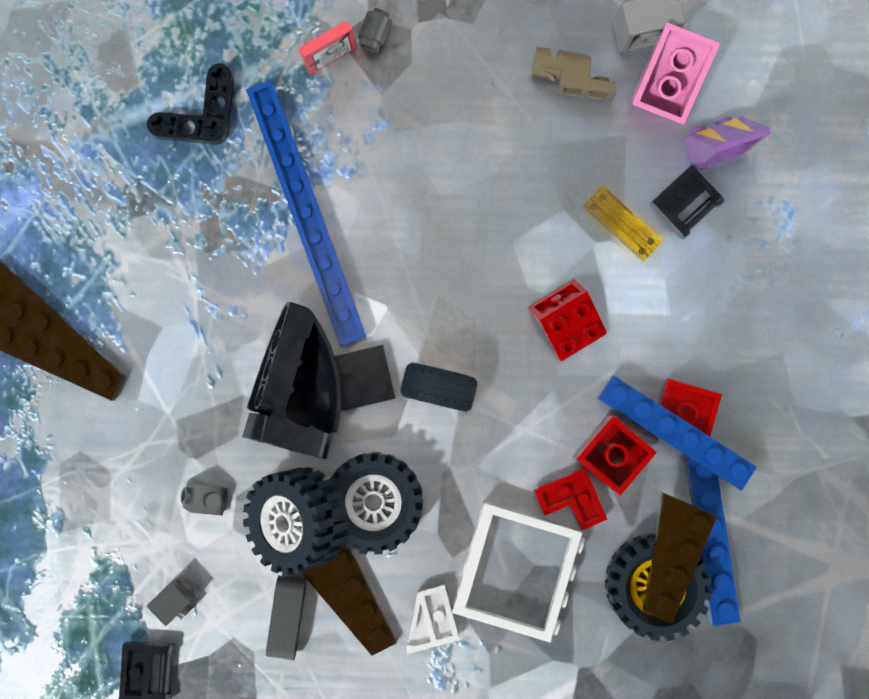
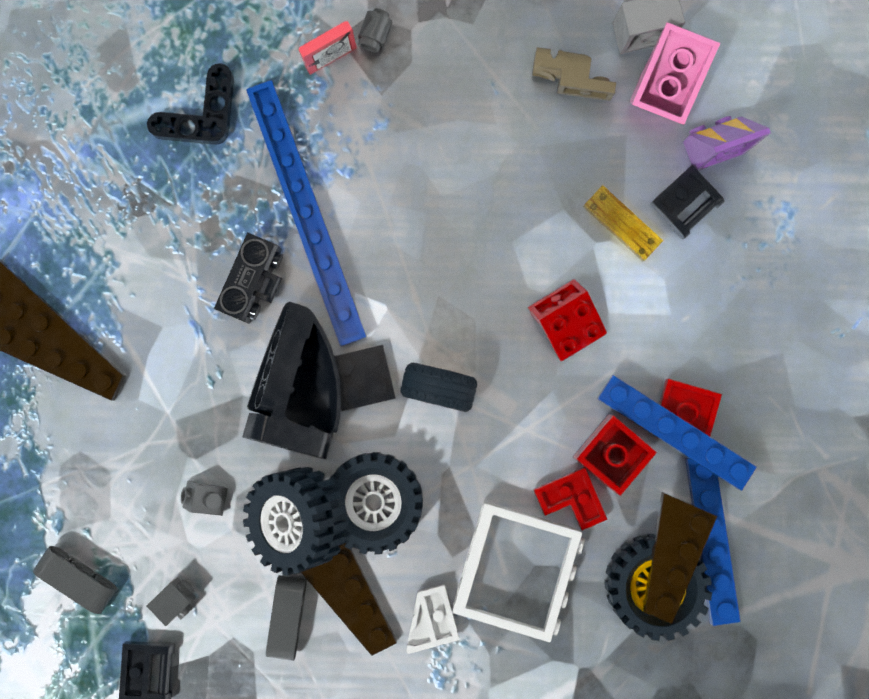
(75, 579): none -> dark grey beam
(243, 285): none -> black piece

